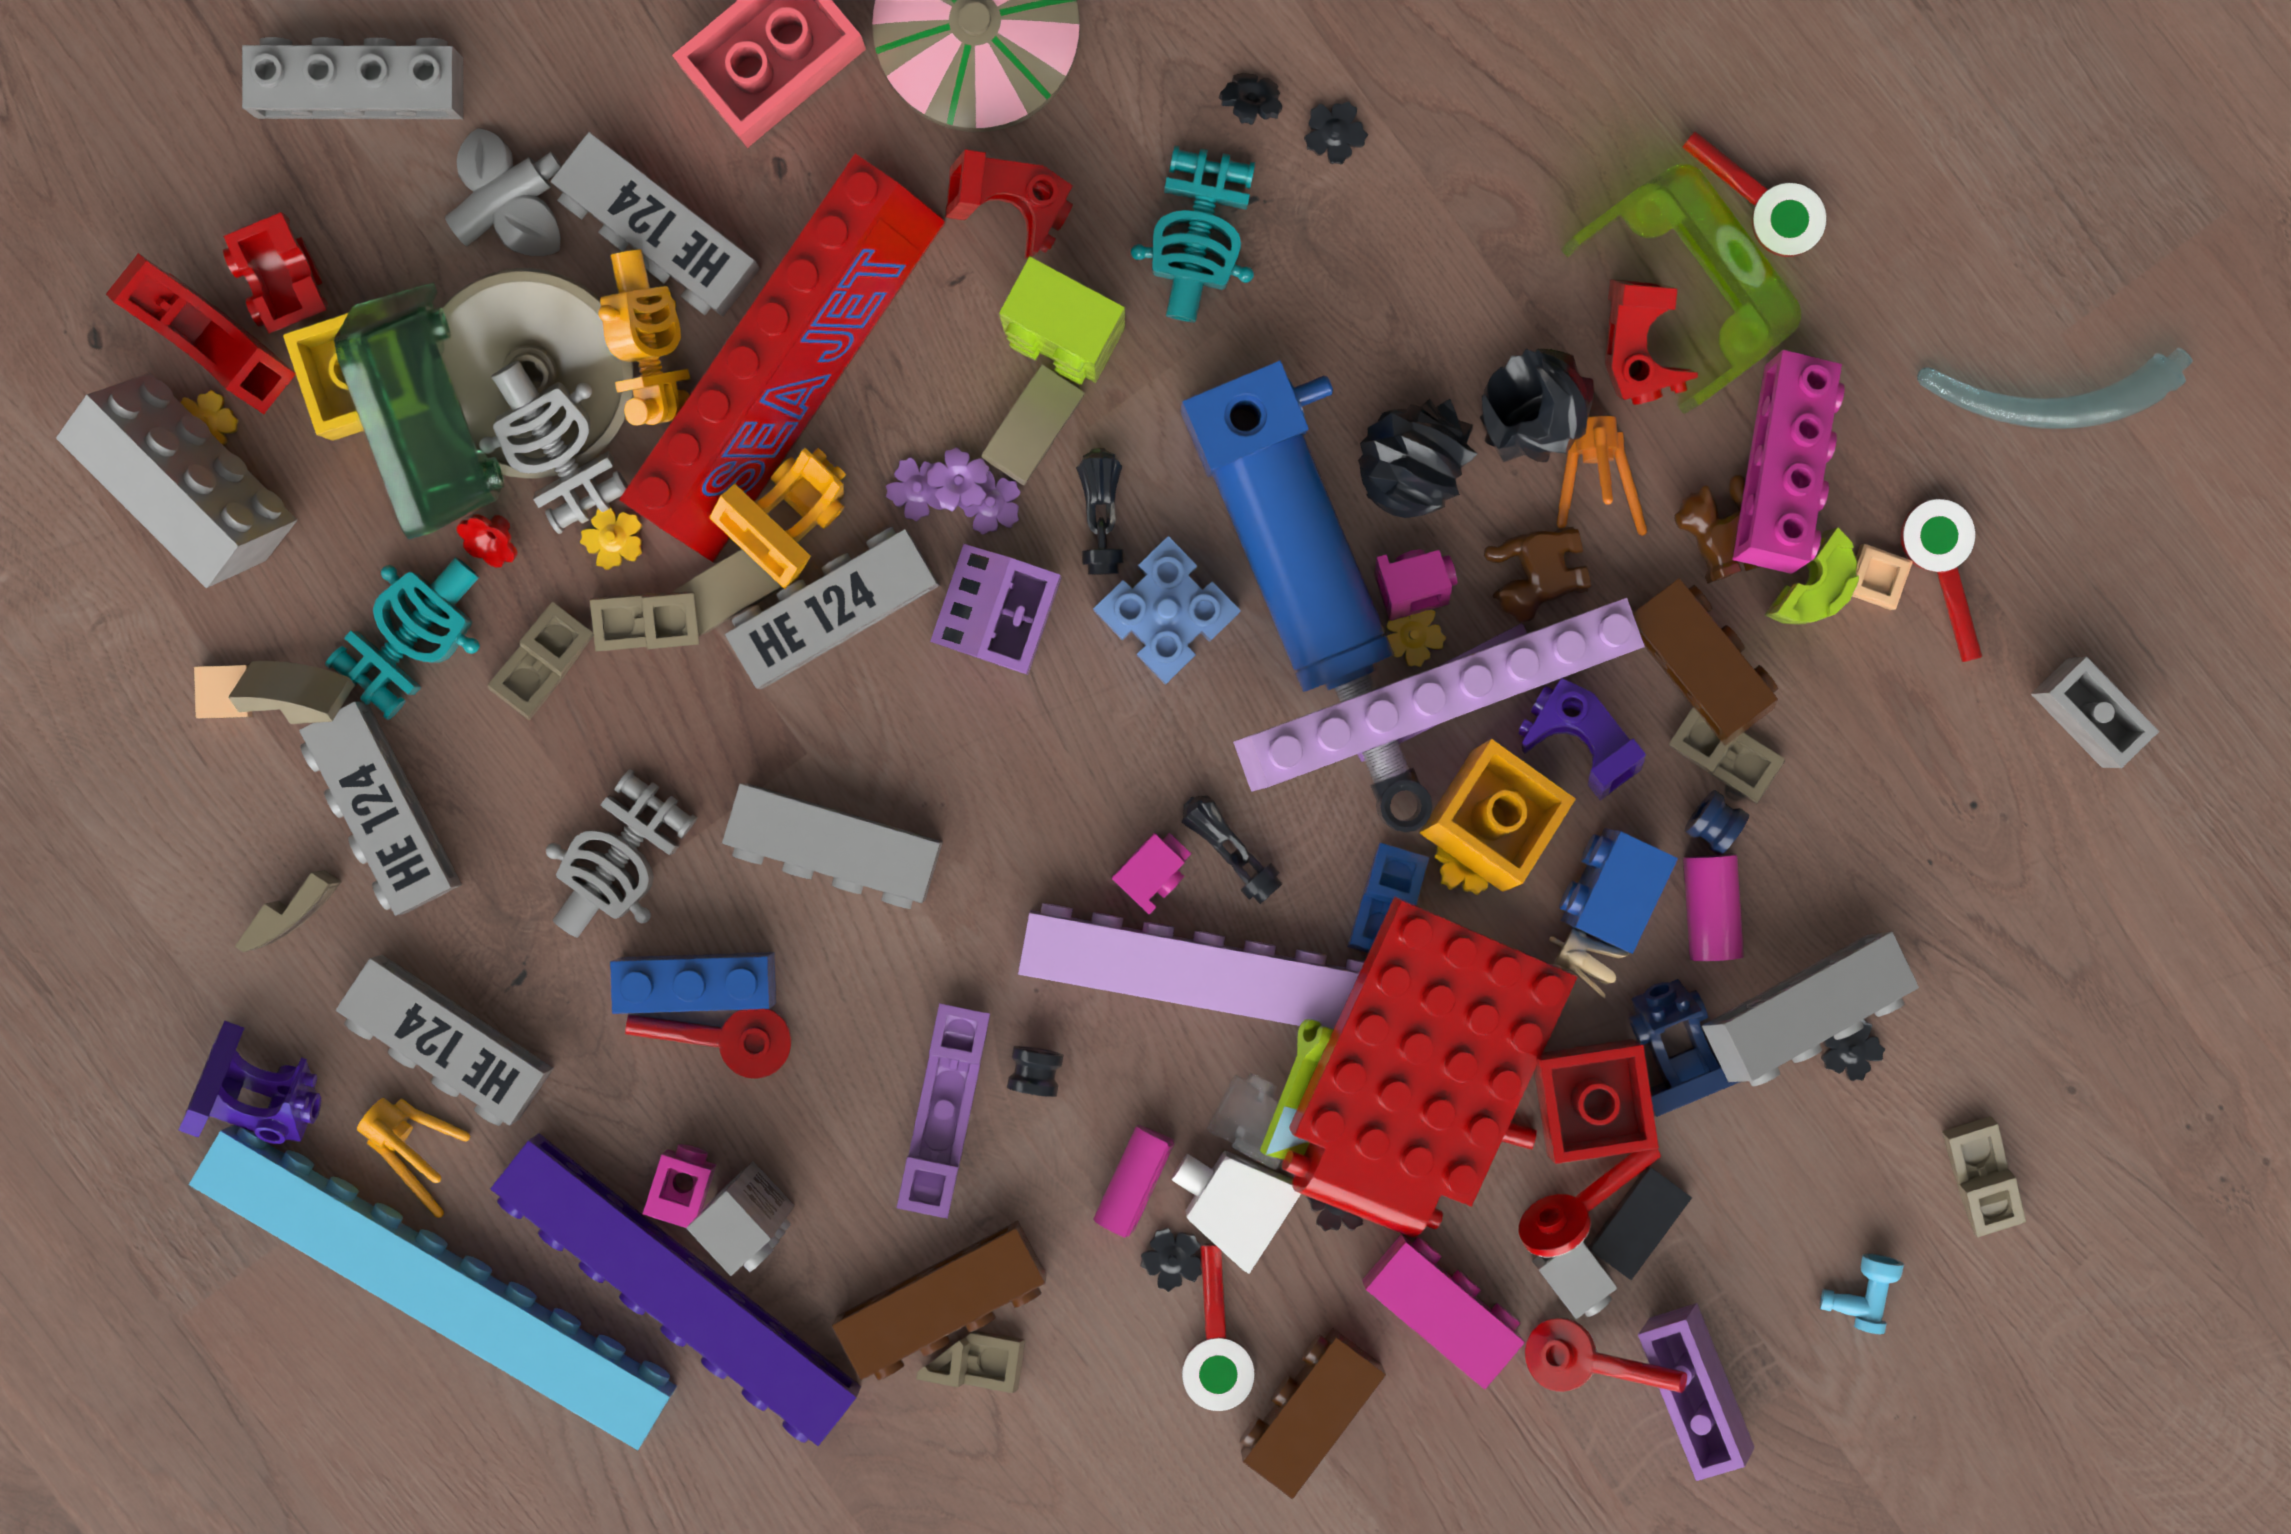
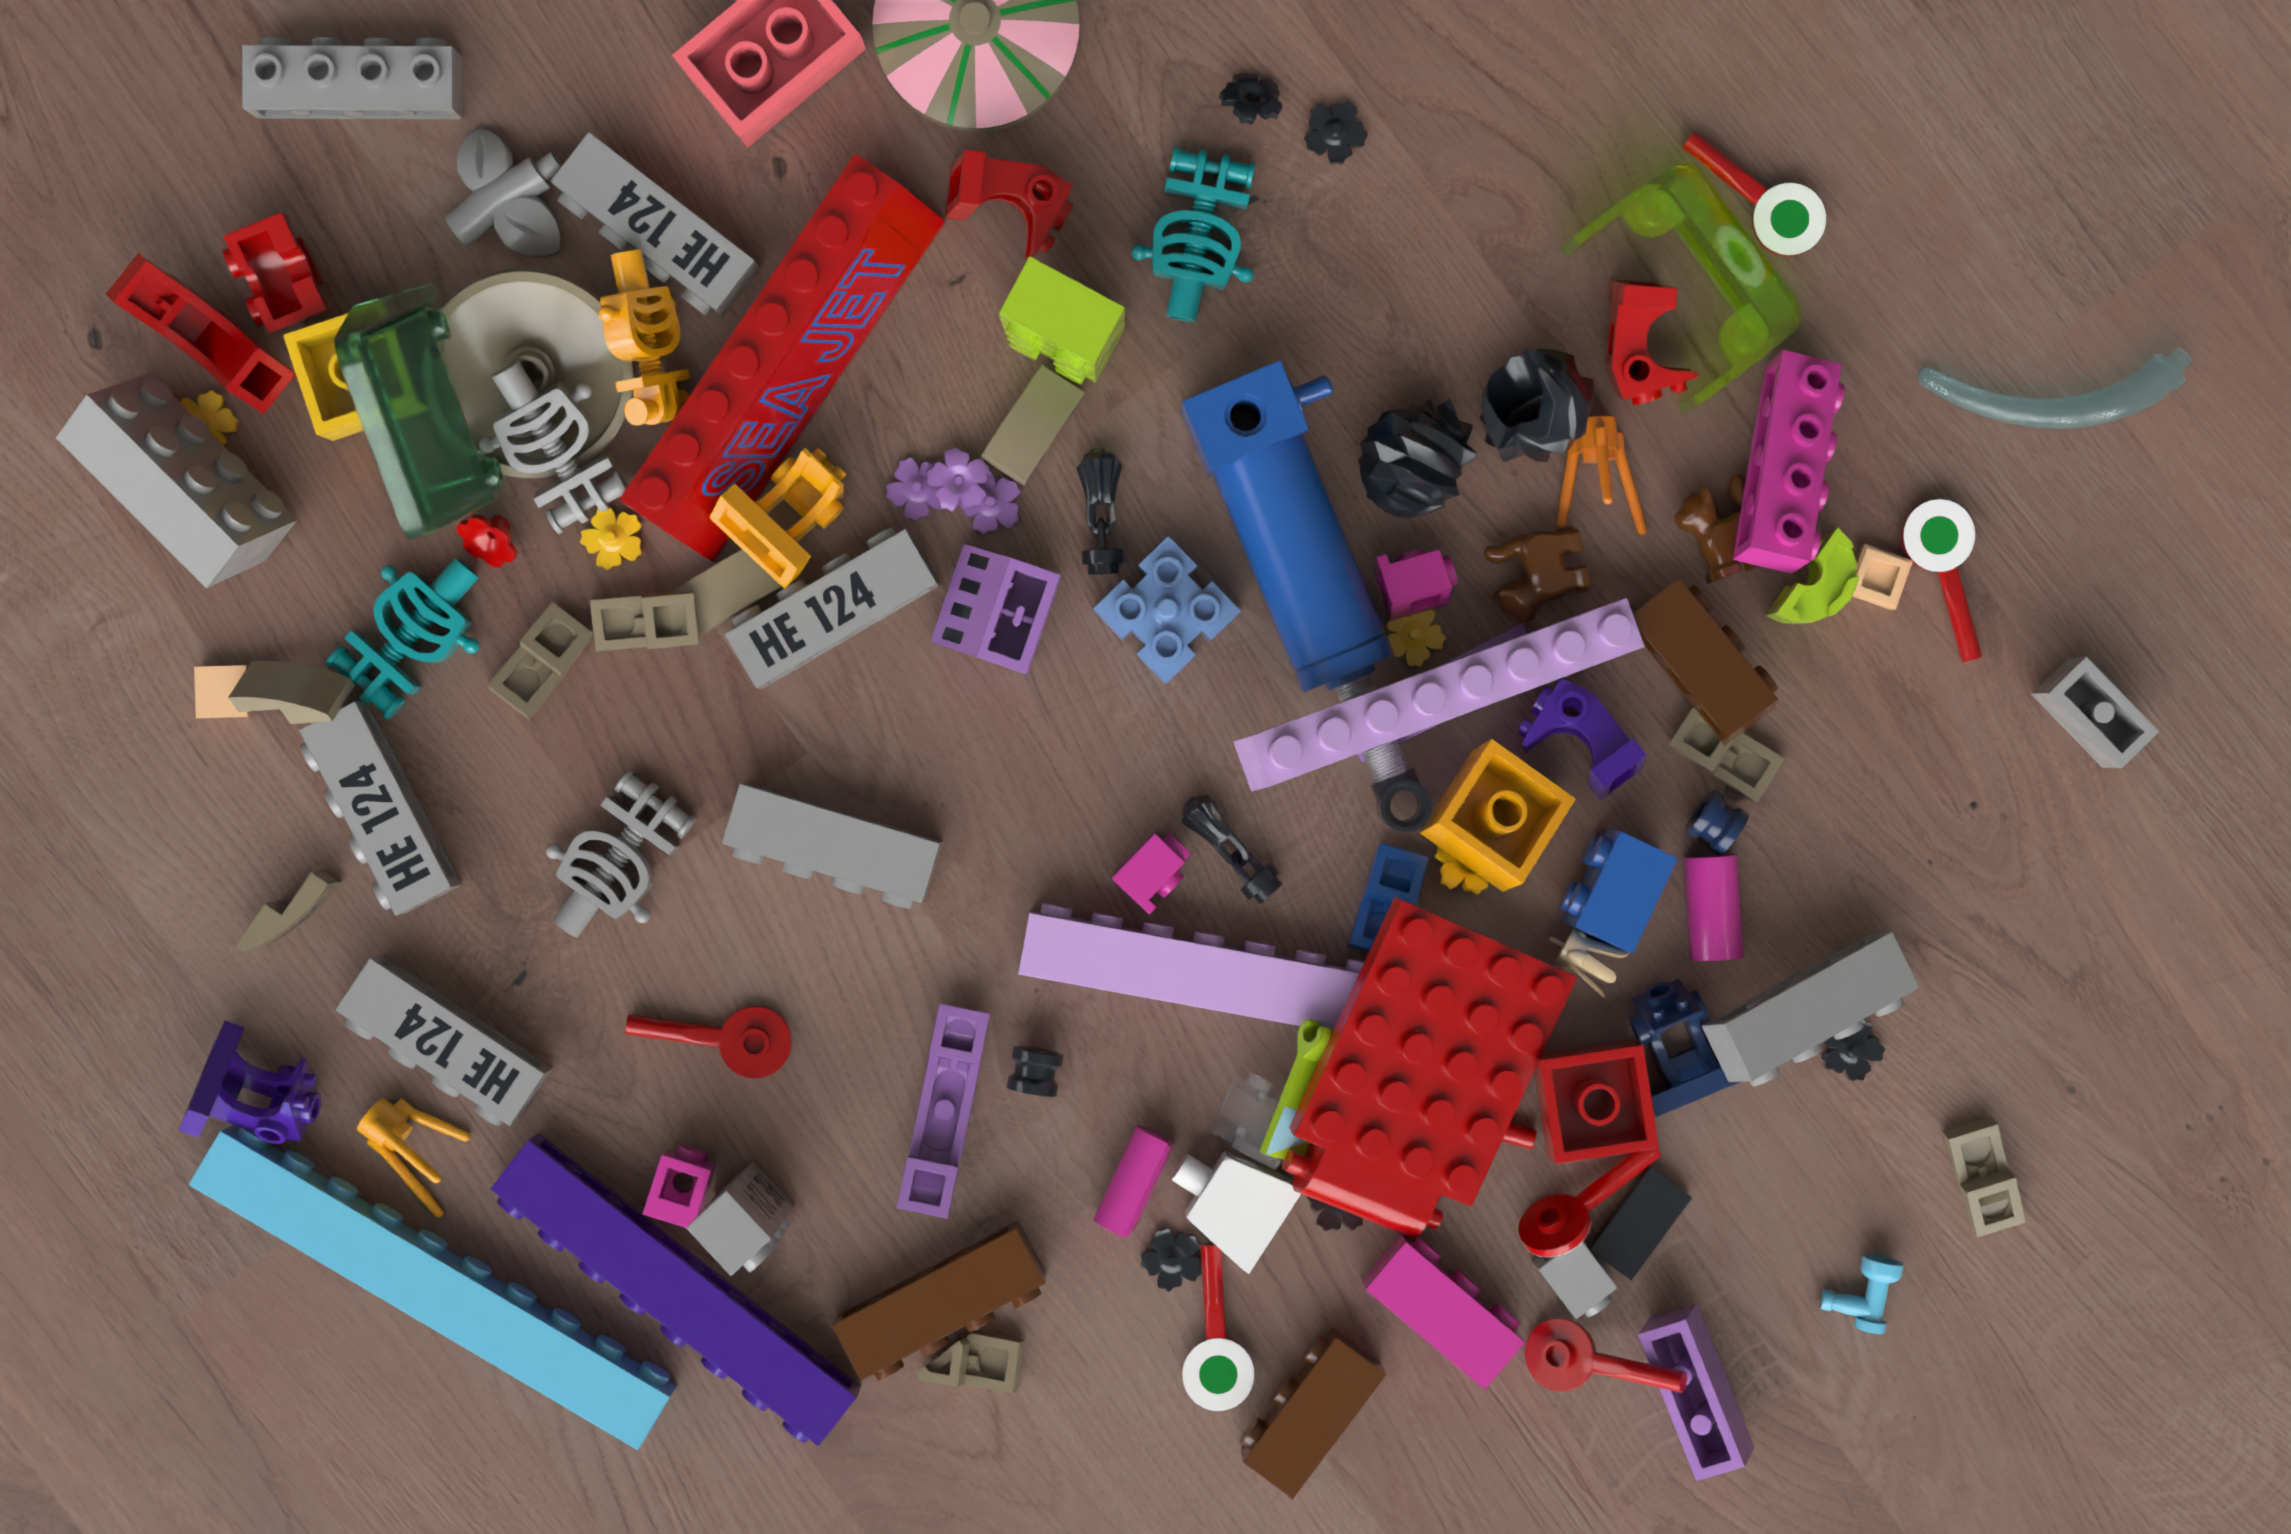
(693, 983): blue brick -> none

